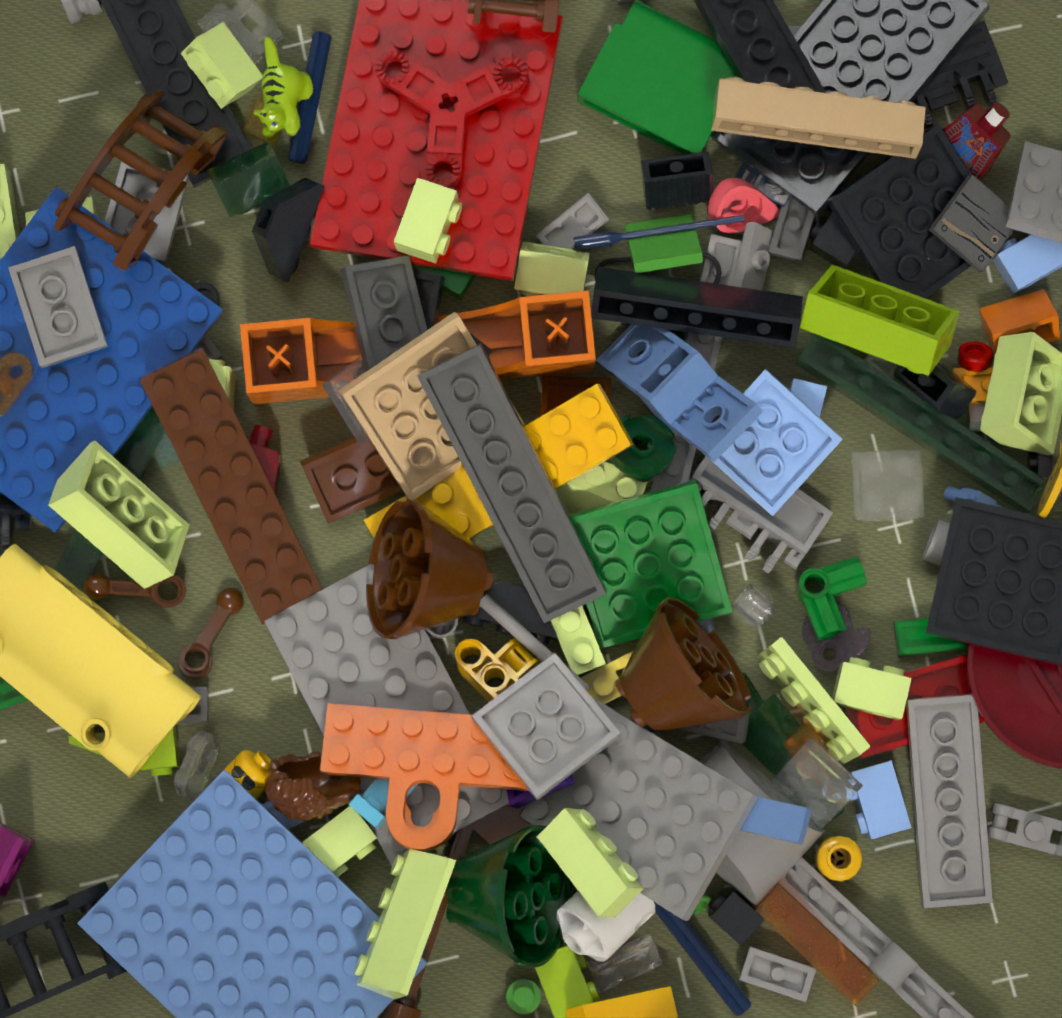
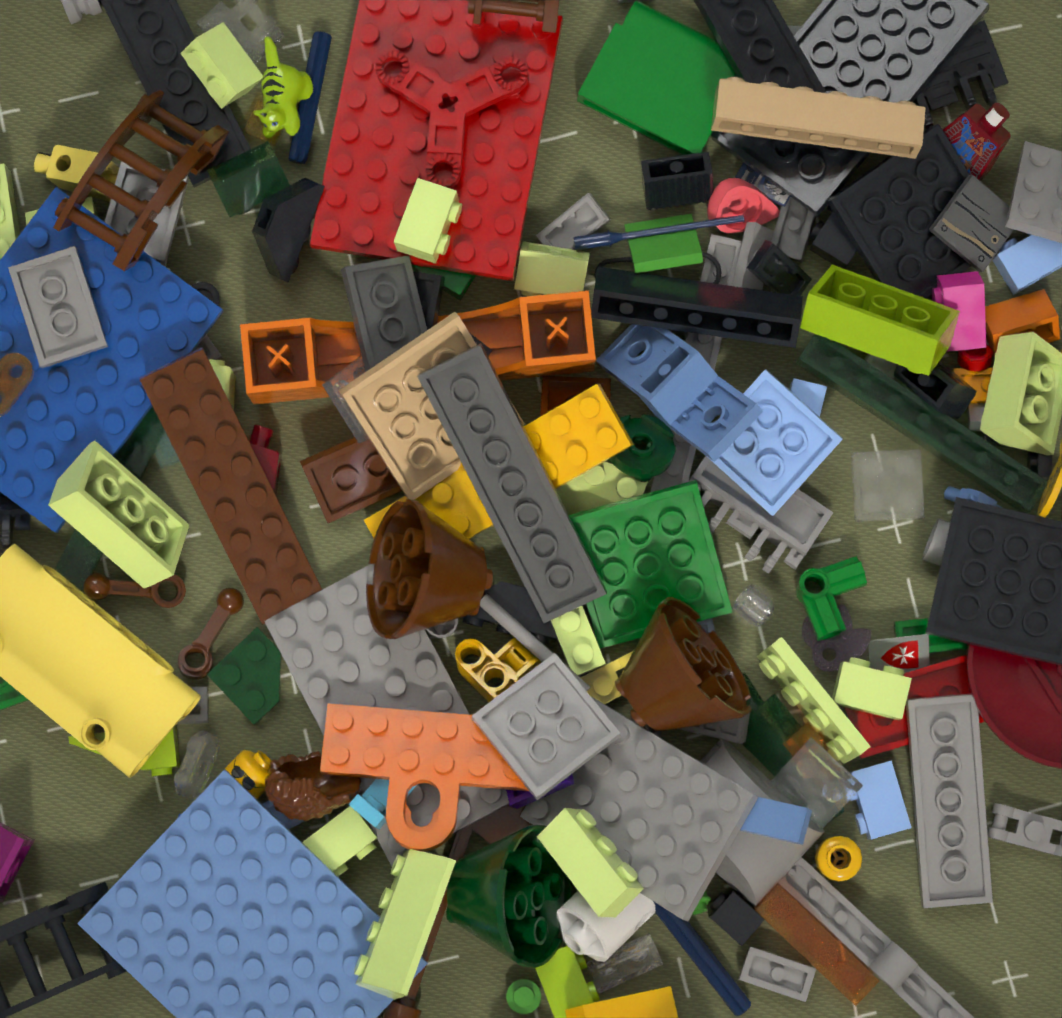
(68, 166): none -> light yellow torso
(251, 675): none -> dark green plate
(778, 270): none -> black plate
(900, 652): none -> sticker
(966, 294): none -> dark pink brick

